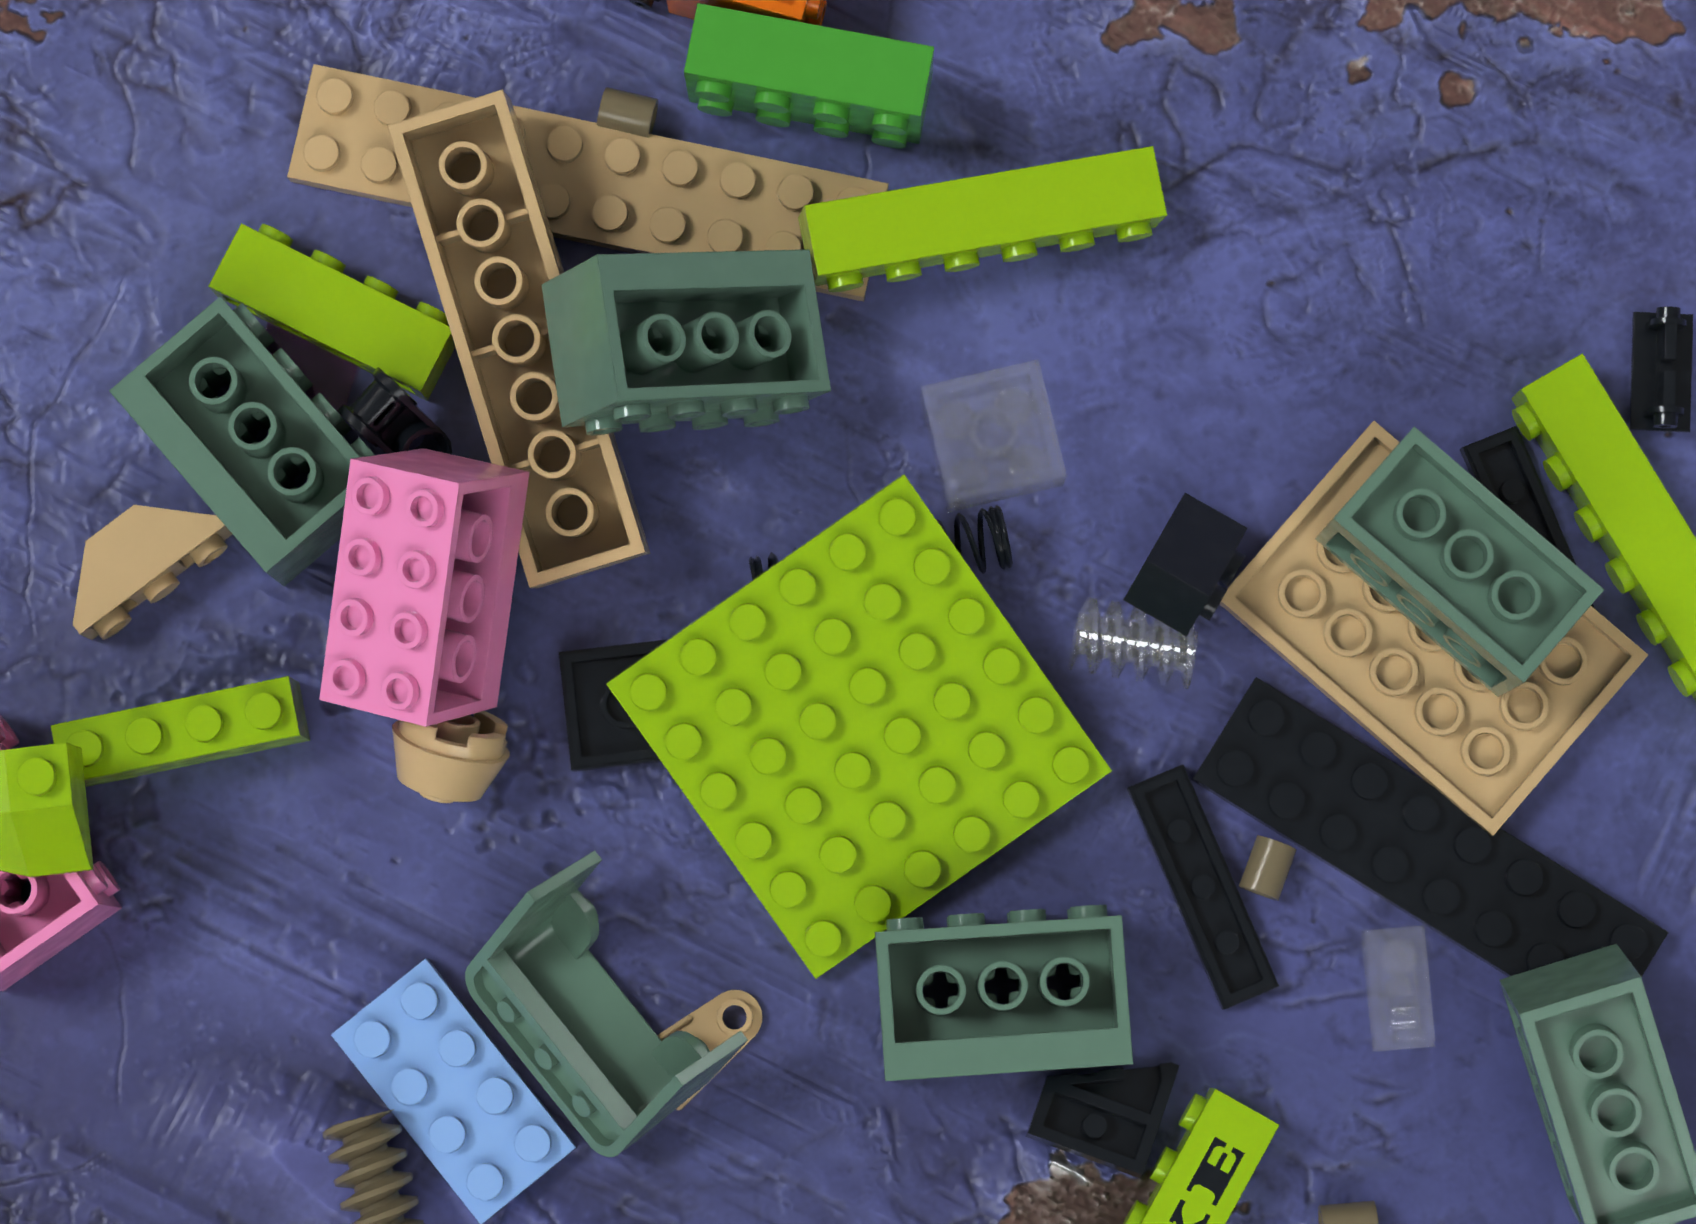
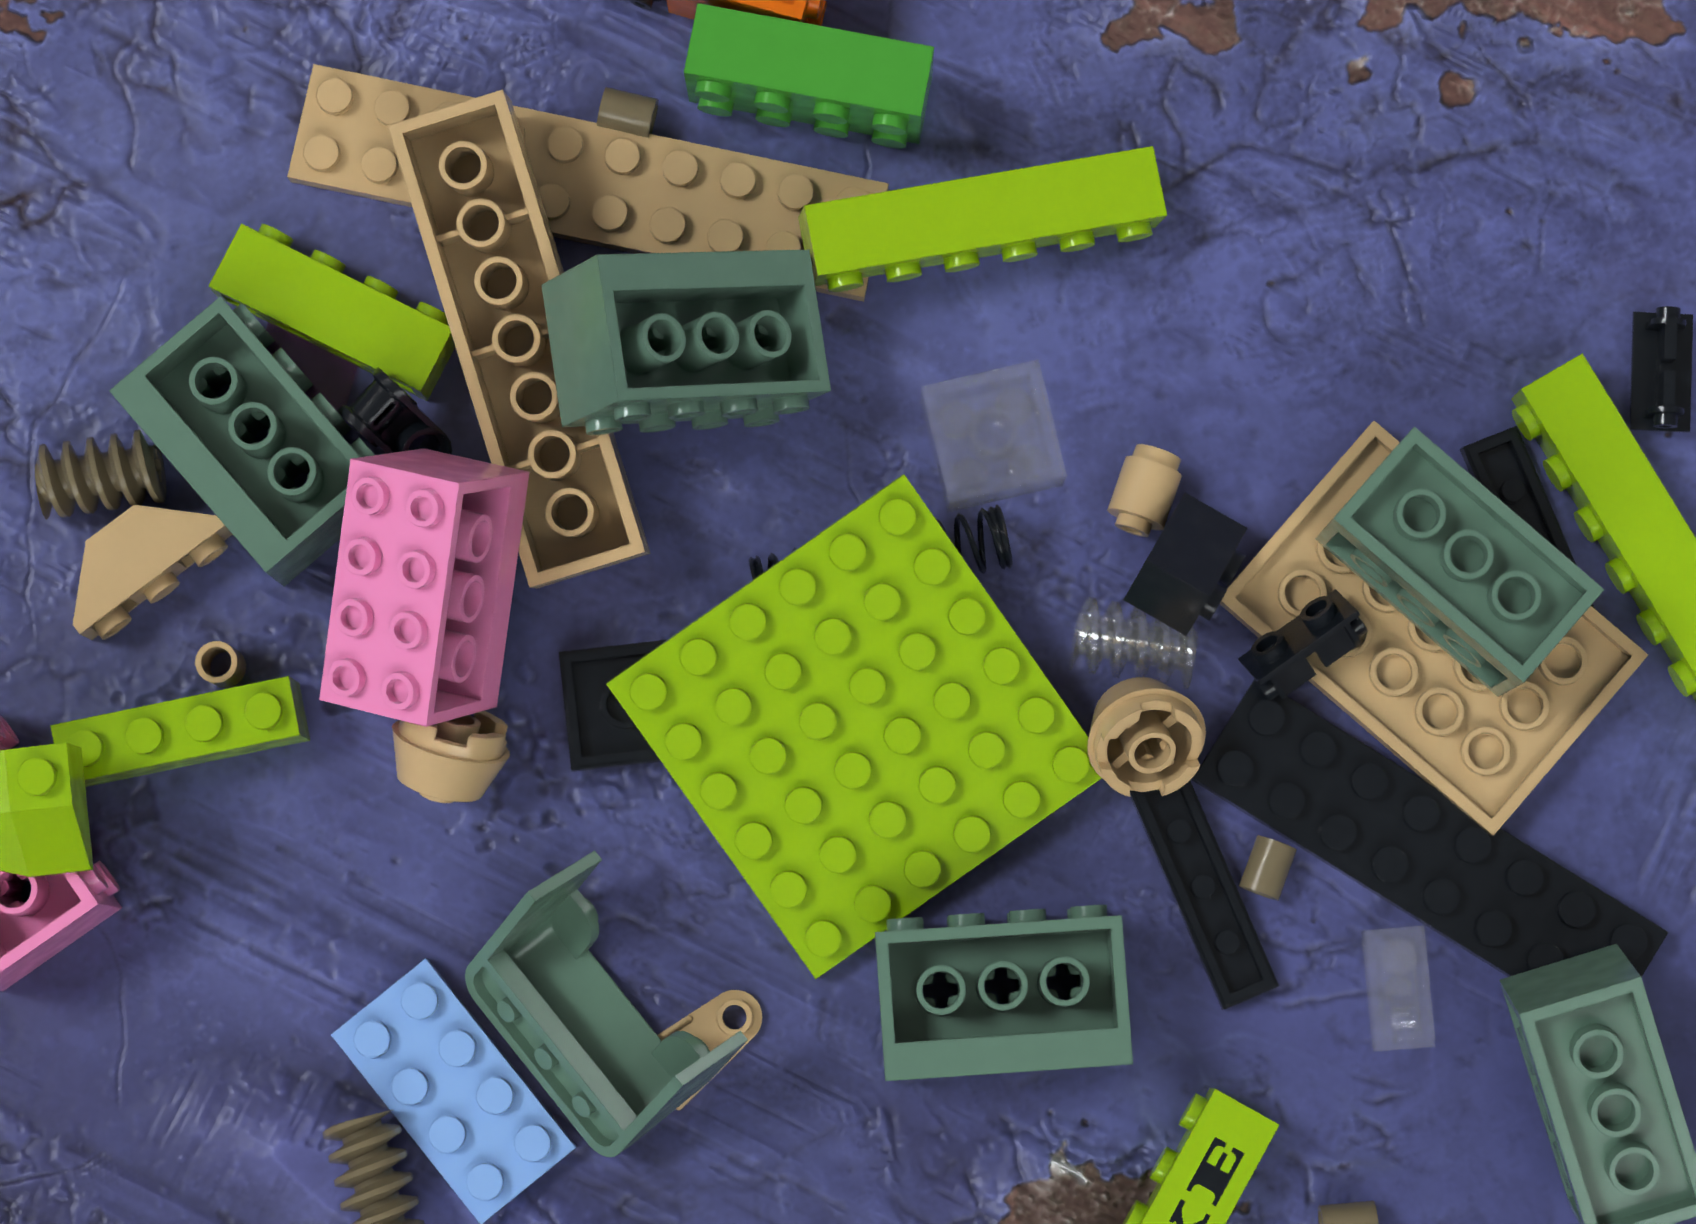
(99, 476): none -> dark tan piece
(208, 652): none -> tan hinge
(1105, 1114): black wing -> none
(1145, 490): none -> tan brick
(1145, 737): none -> tan cone
(1279, 657): none -> black hinge

